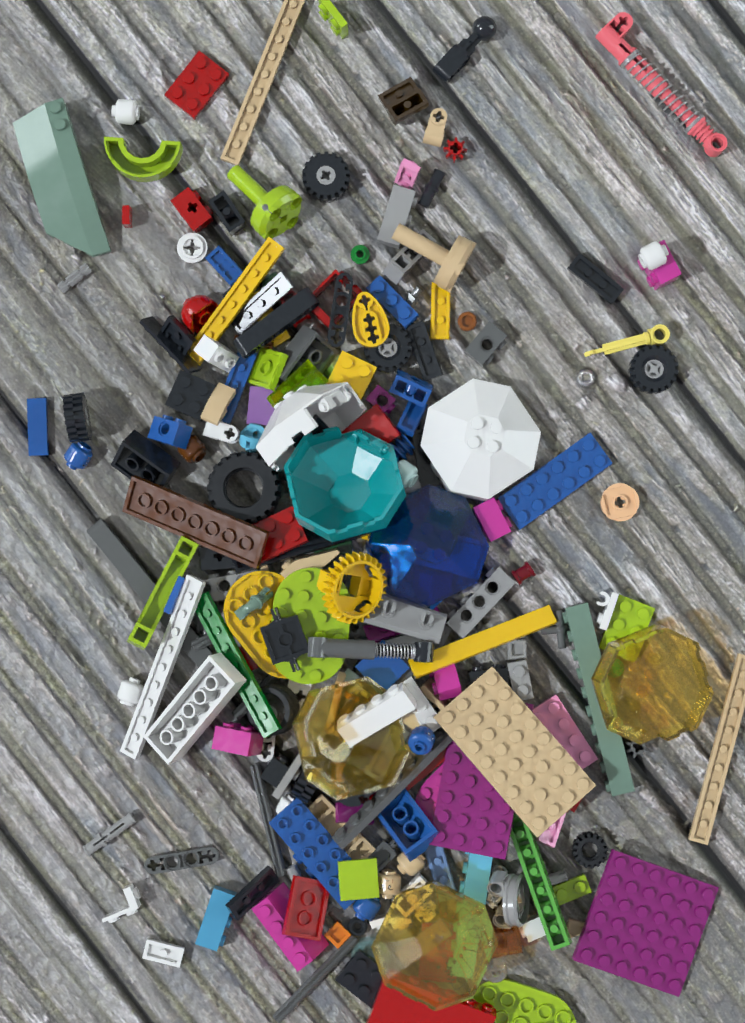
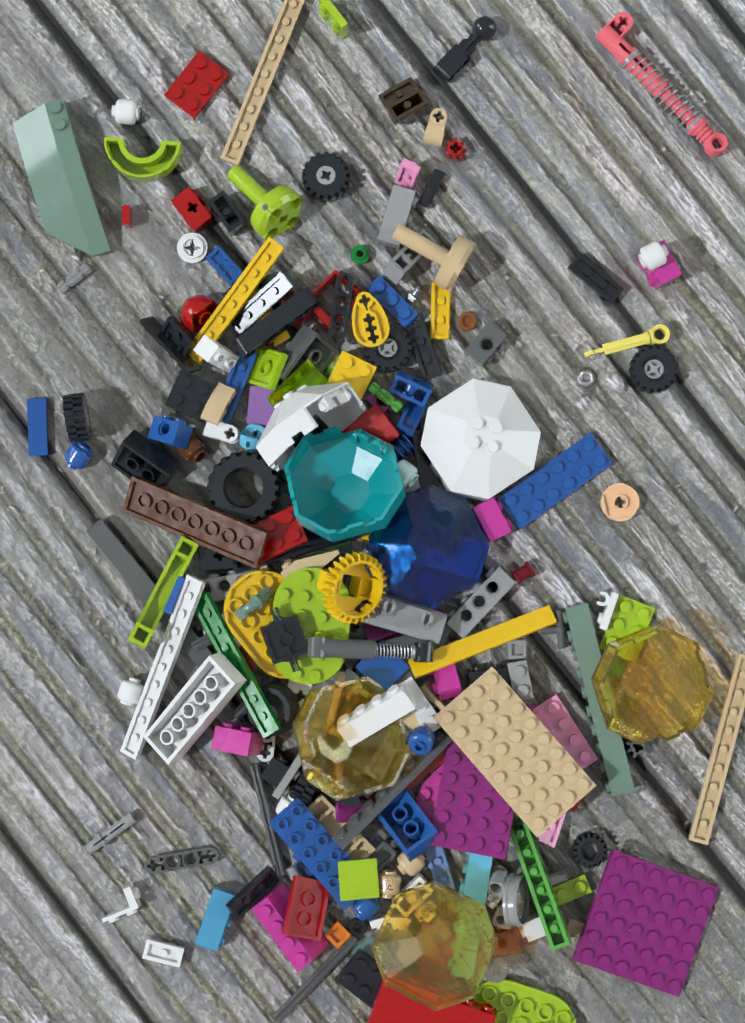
(386, 397): none -> bright green axle

